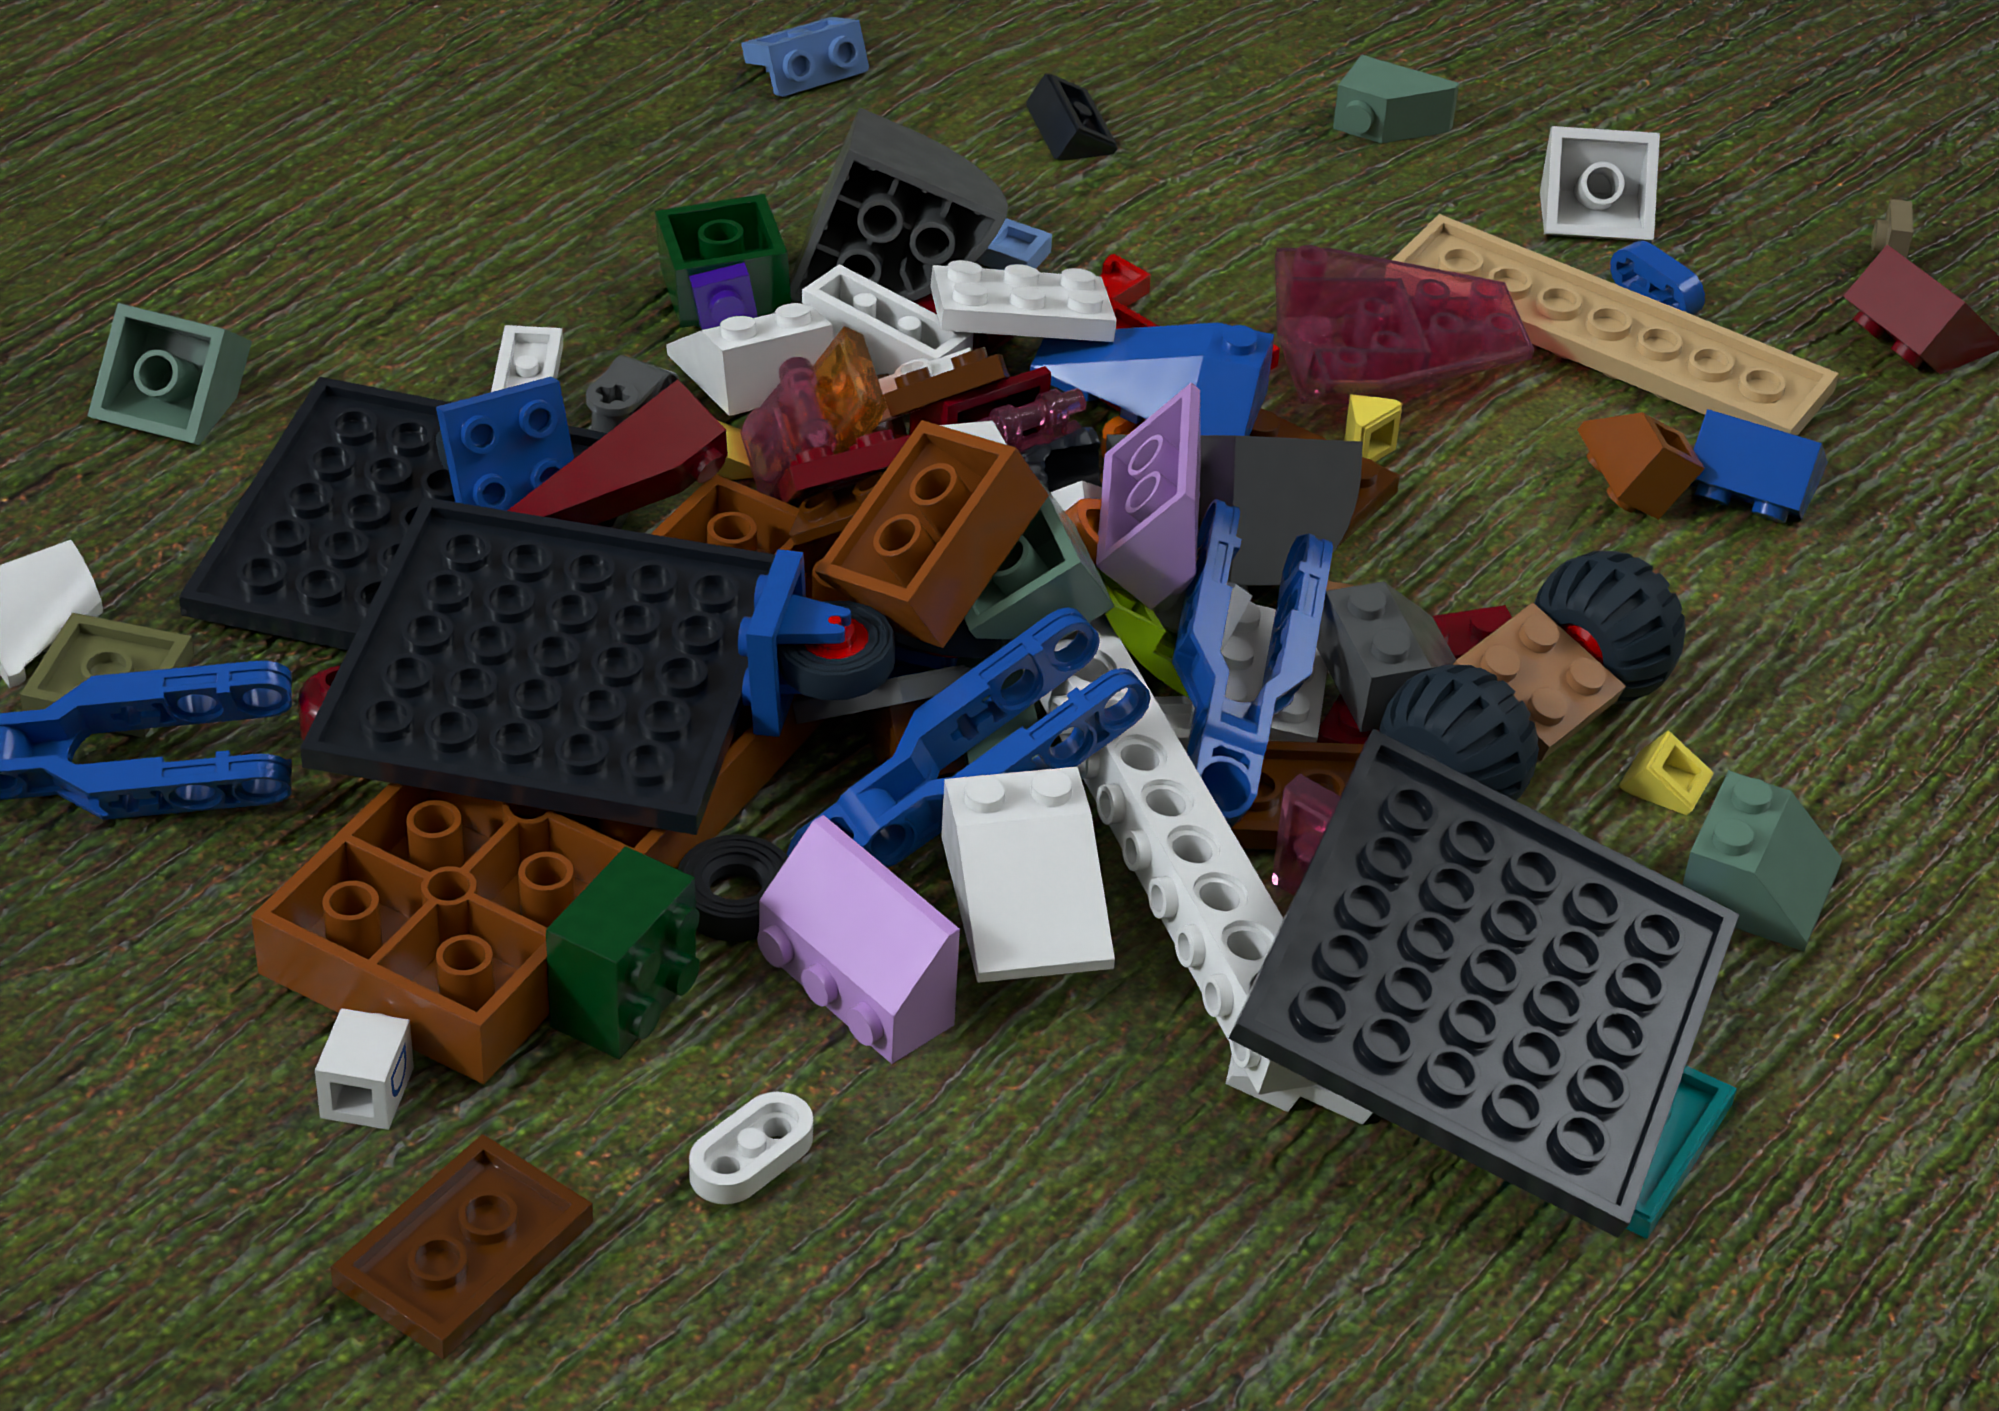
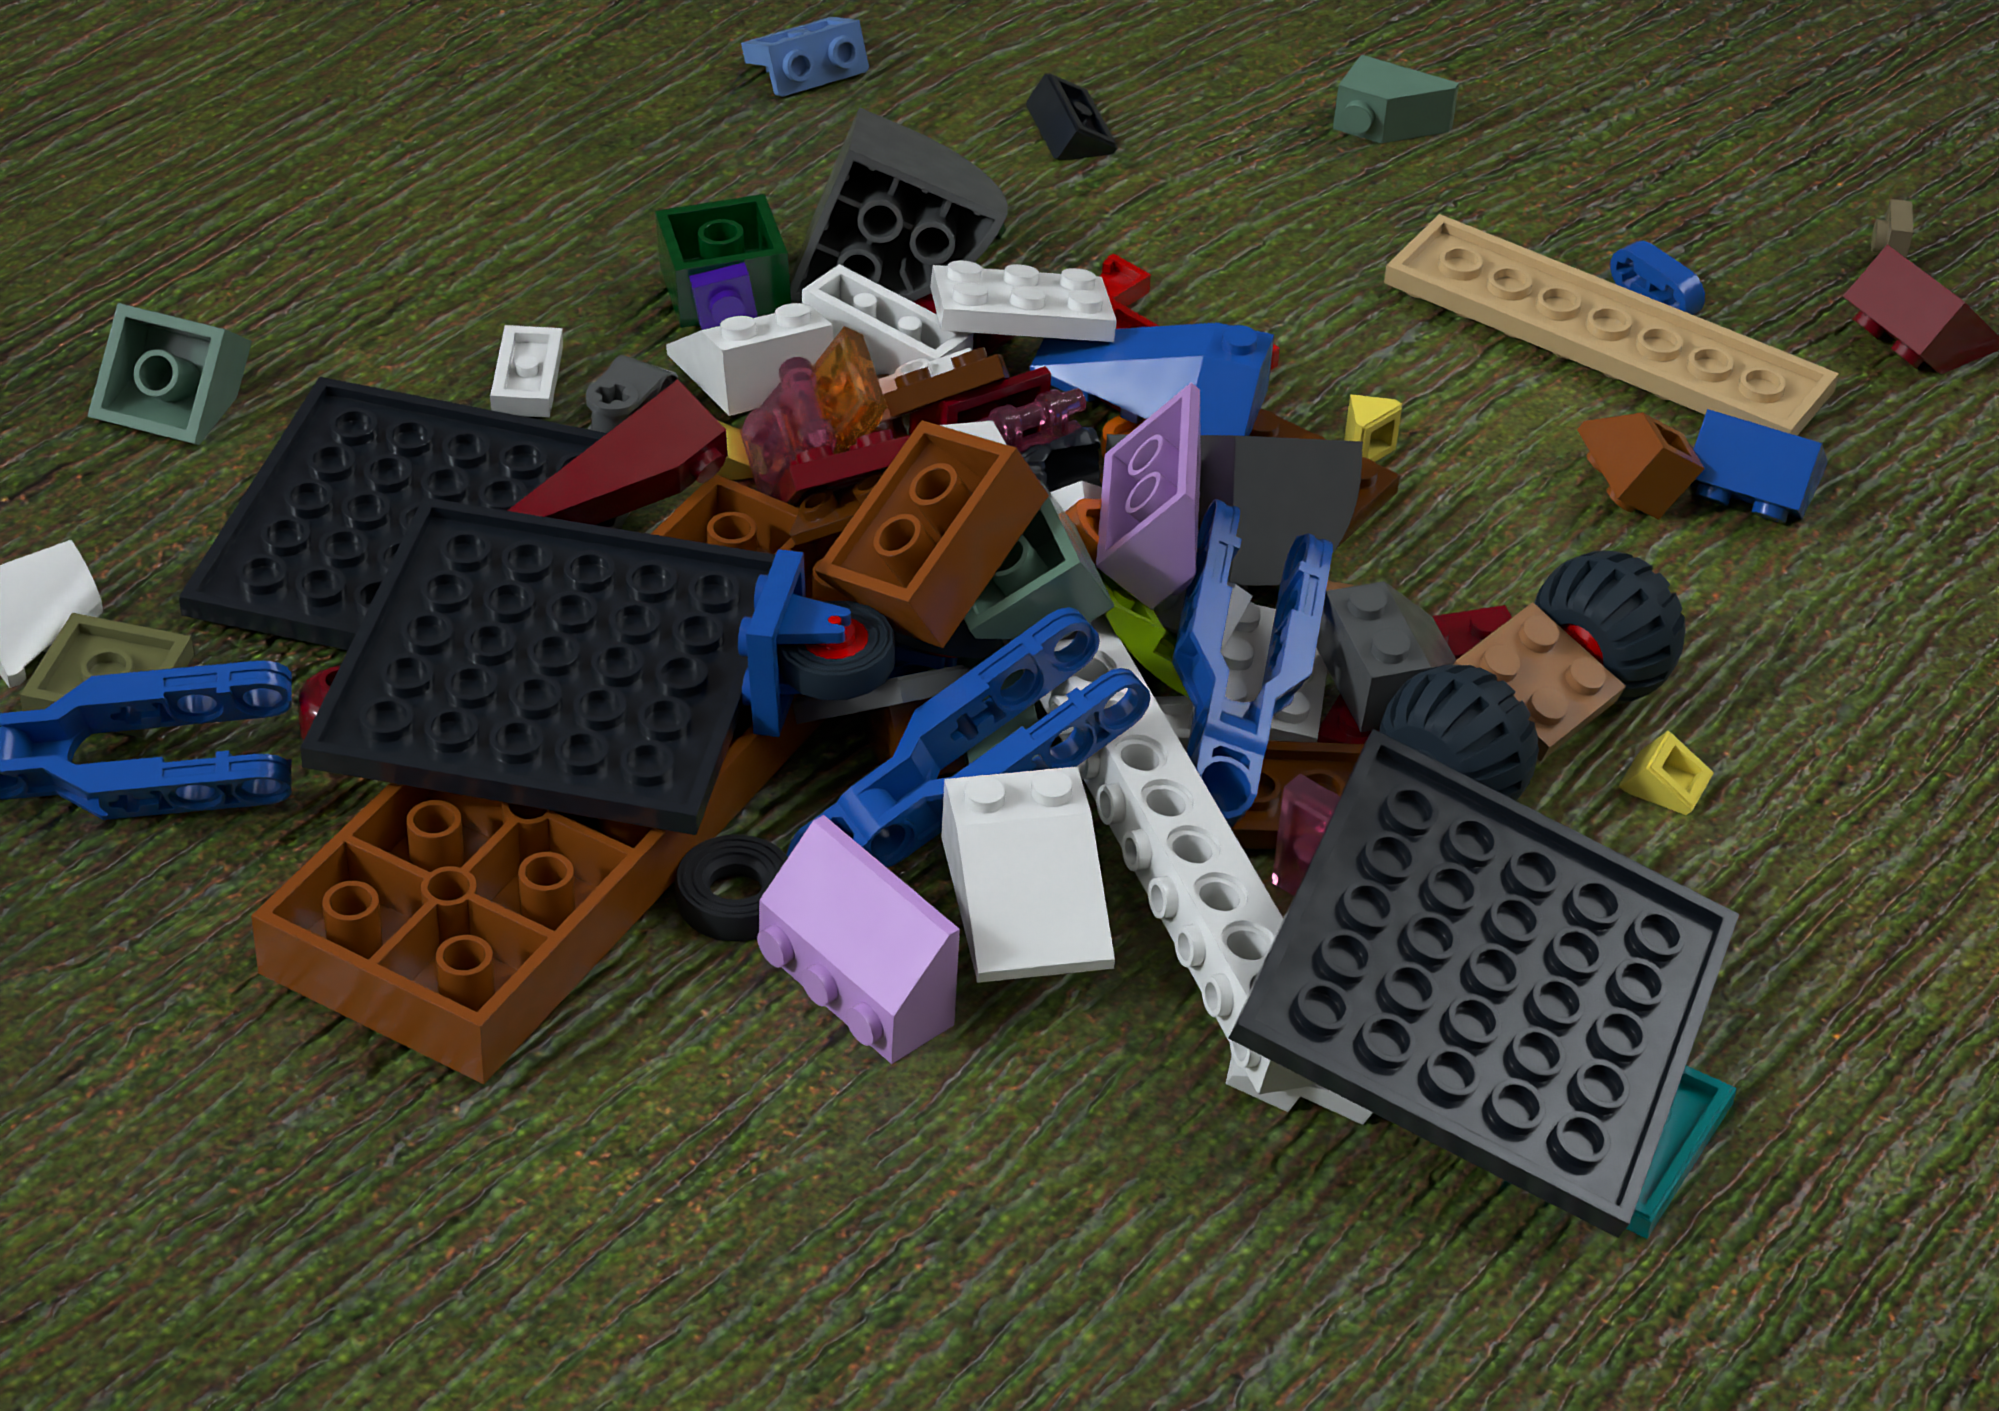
(364, 1068): white brick -> none
(462, 1245): reddish brown plate -> none
(504, 442): blue plate -> none
(622, 952): dark green brick -> none
(741, 1156): white plate -> none
(1017, 245): light blue plate -> none
(1387, 324): clear pink wedge -> none
(1600, 184): white slope -> none
(1763, 860): sand green slope -> none

